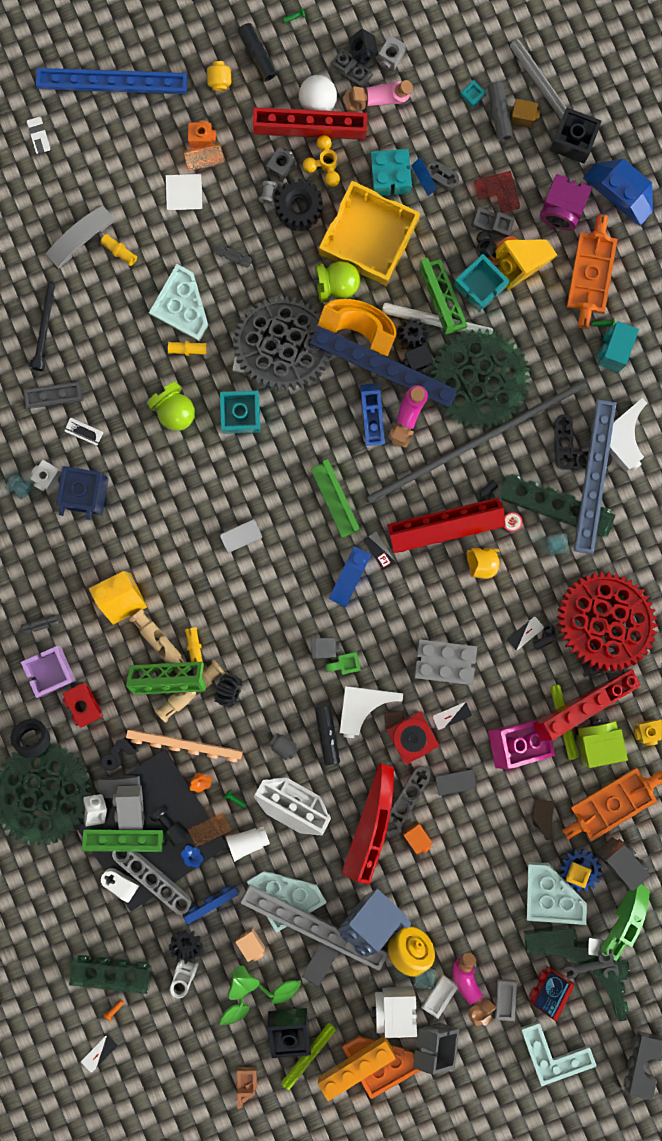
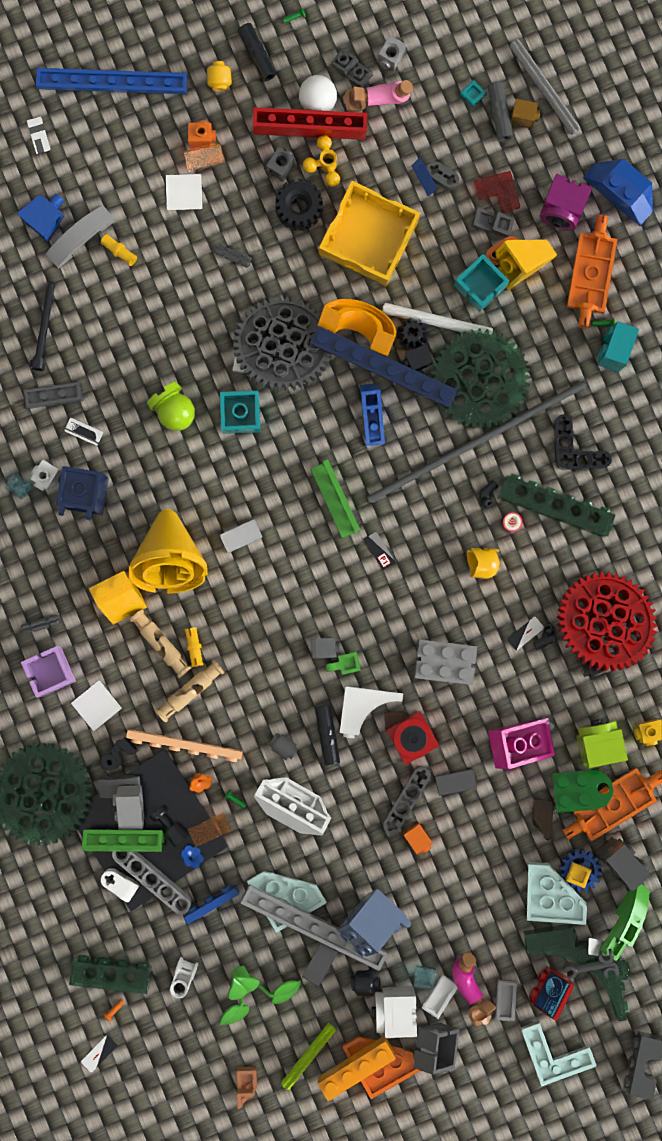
(24, 727): black tyre -> none
(43, 215): none -> blue torso
(82, 693): red brick -> none
(94, 810): white bracket -> none
(96, 705): none -> white sticker
(164, 682): bright green fence -> none
(168, 558): none -> yellow cone
(178, 948): black gear -> none
(181, 304): light aqua plate -> none
(187, 348): yellow pin -> none
(228, 690): black gear -> none
(247, 842): white plant -> none
(250, 945): light nougat brick -> none
(268, 193): light grey bush -> none
(289, 1033): black slope -> none
(338, 280): lime tile -> none
(350, 576): blue slope -> none
(363, 46): black brick -> none
(365, 983): none -> black head
(371, 828): red slope -> none
(389, 169): teal piece -> none
(408, 413): piece -> none
(411, 951): yellow wheel -> none
(438, 298): bright green fence -> none
(446, 525): red brick -> none
(452, 715): sticker -> none
(486, 244): black plate -> none
(557, 544): clear light blue plate -> none
(568, 736): lime axle -> none
(575, 135): black slope -> none
(579, 791): none -> green plate
(585, 706): red slope -> none
(594, 476): sand blue tile -> none
(623, 442): white arch -> none

